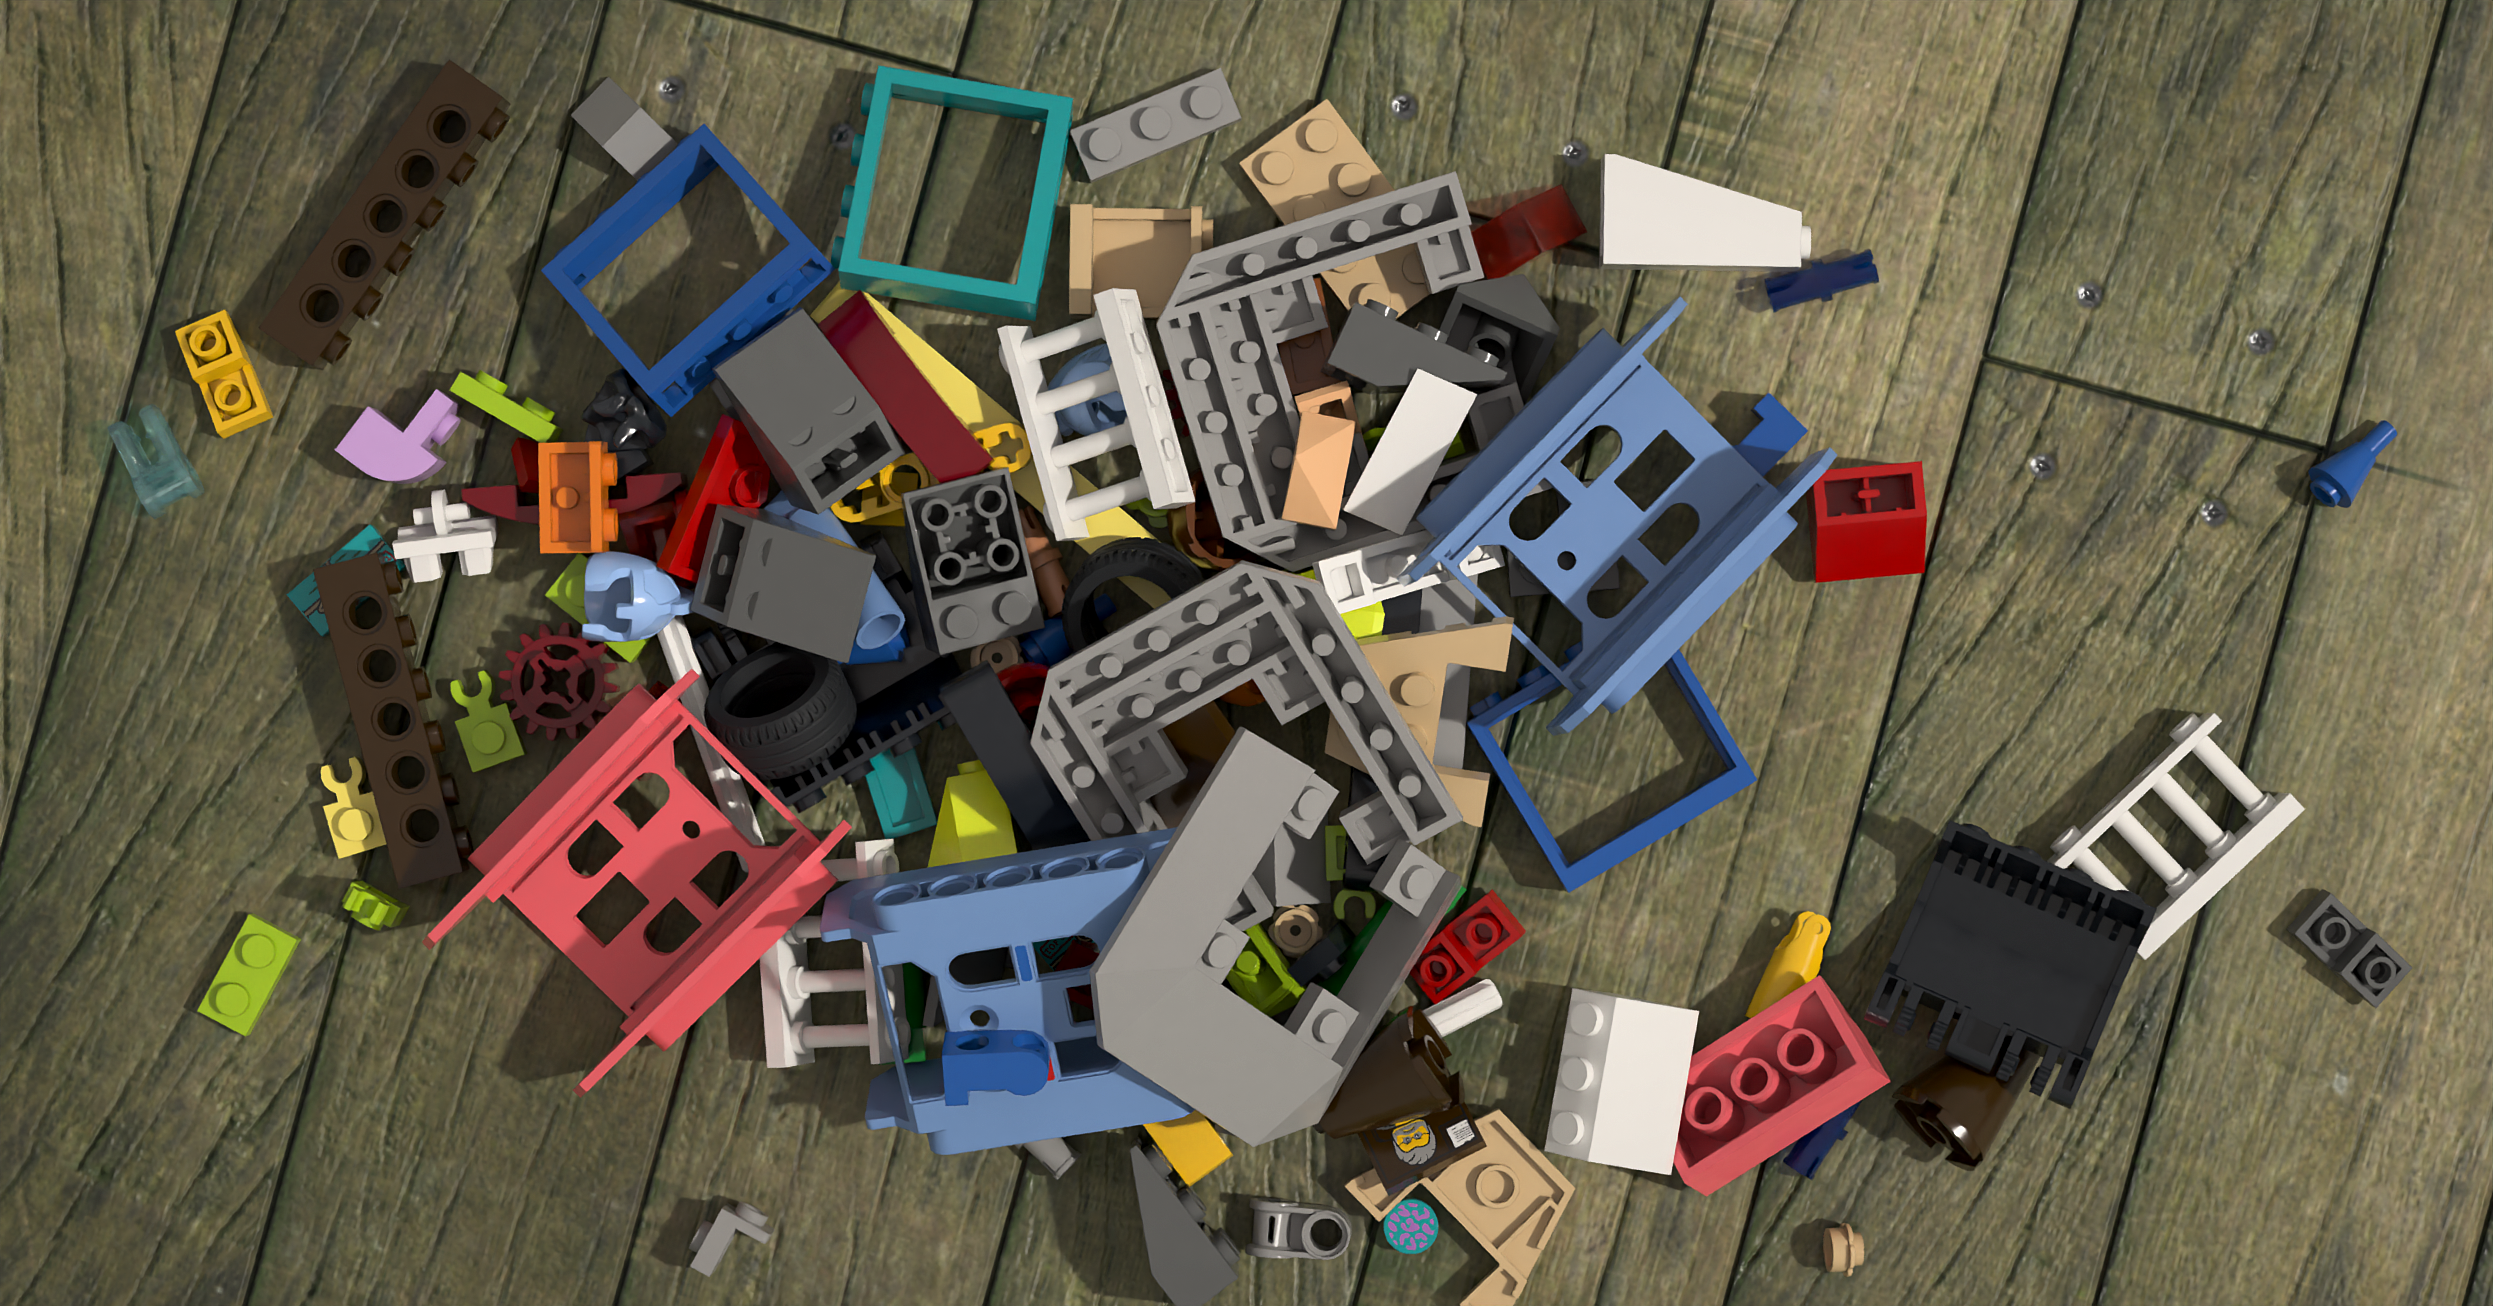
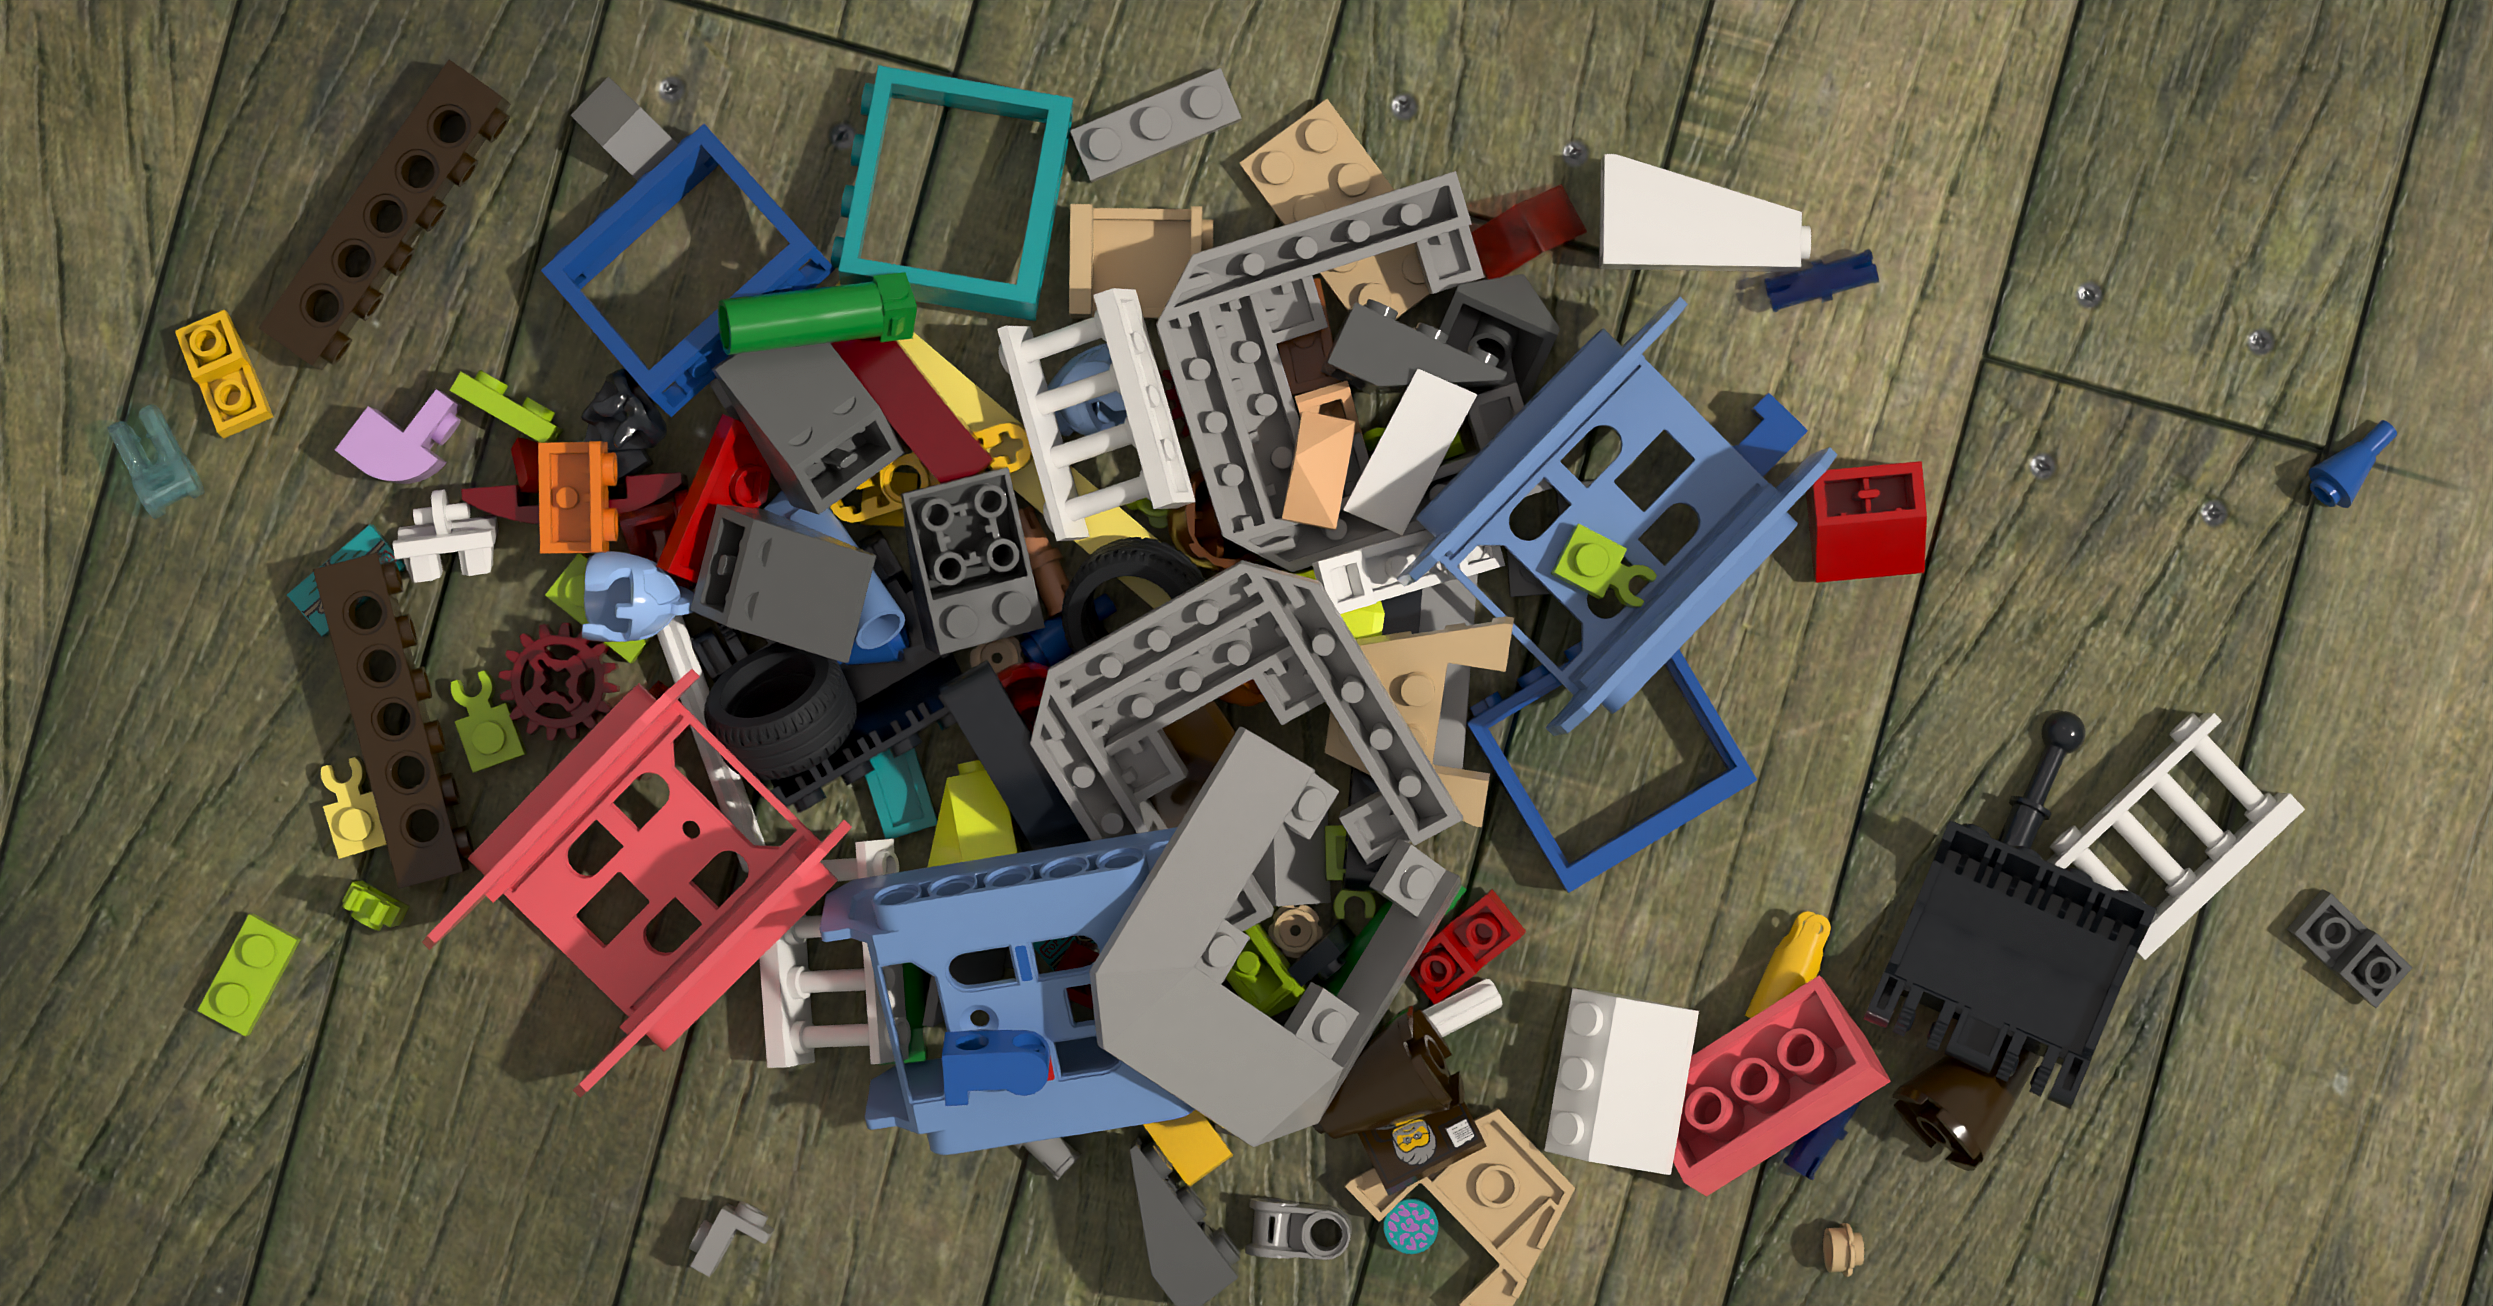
(819, 315): none -> green piece
(1595, 564): none -> lime plate
(2062, 735): none -> black pin

